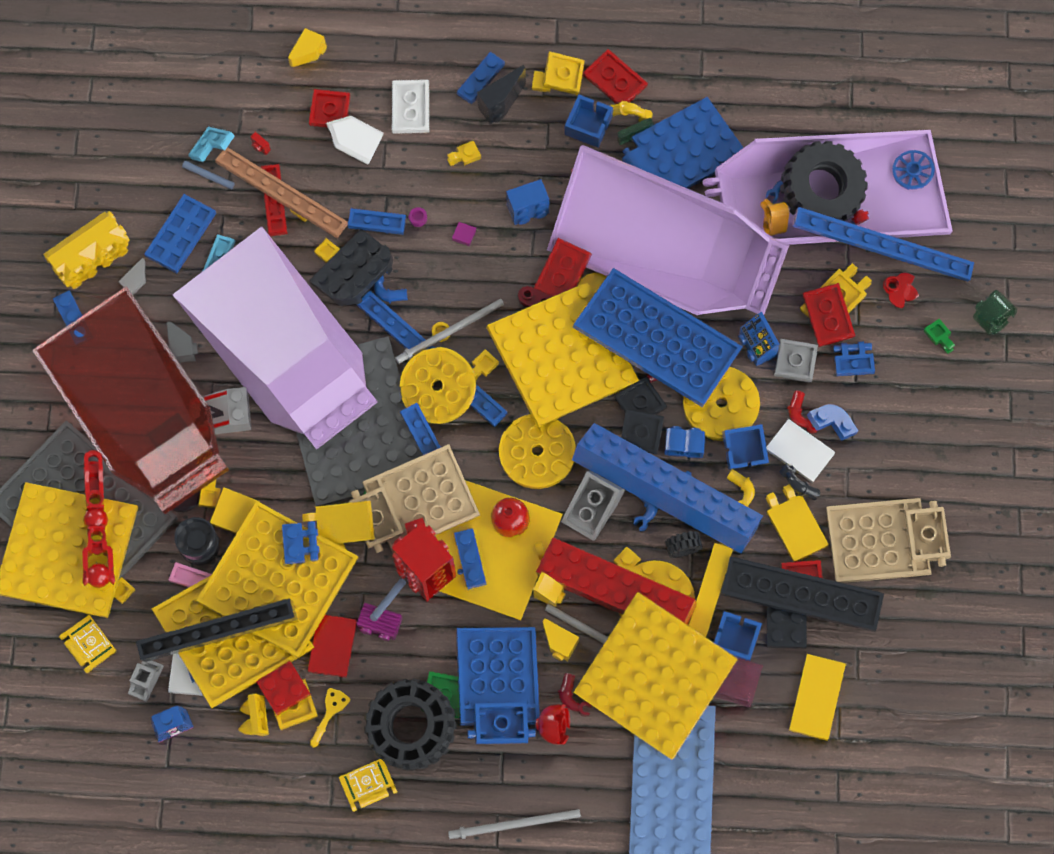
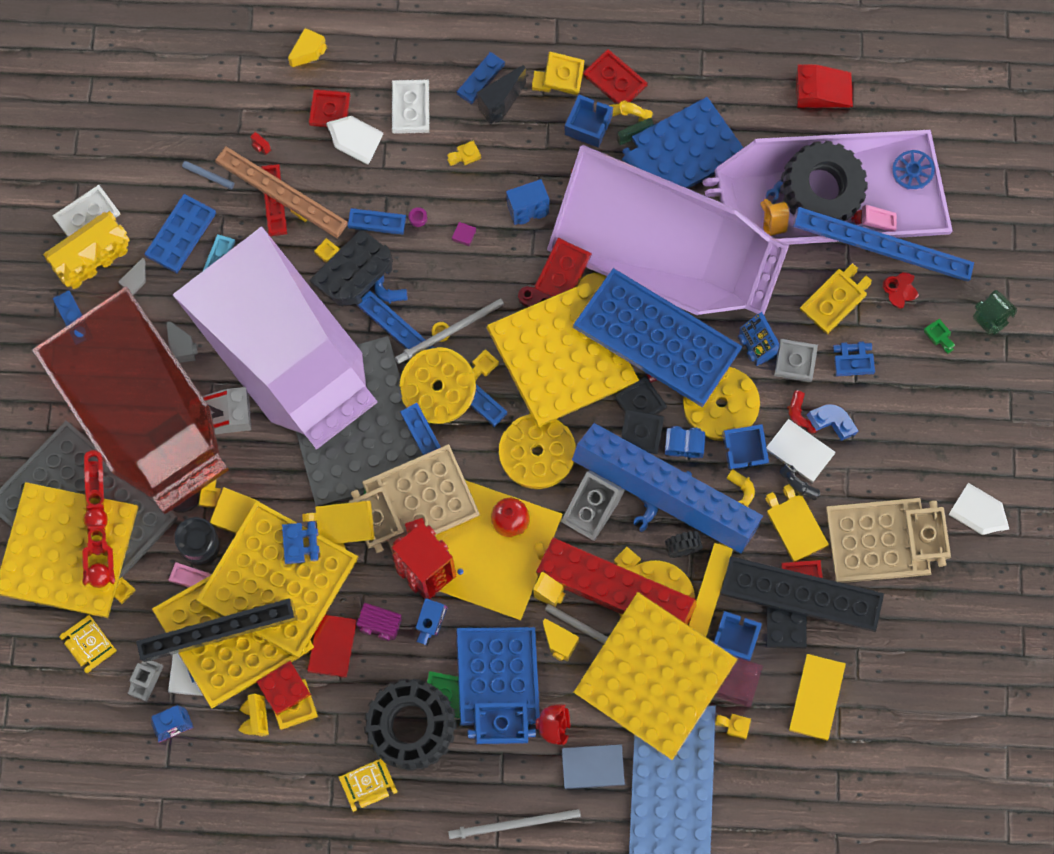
(84, 210): none -> white tile
(210, 139): medium azure tile -> none
(330, 711): yellow piece -> none
(387, 600): sand blue bar -> none
(432, 612): none -> blue torso
(470, 558): blue plate -> none
(566, 694): dark red piece -> none
(593, 766): none -> sand blue tile
(737, 725): none -> yellow plate
(823, 87): none -> red slope
(828, 314): red tile -> none
(879, 218): none -> bright pink tile
(979, 511): none -> white tile

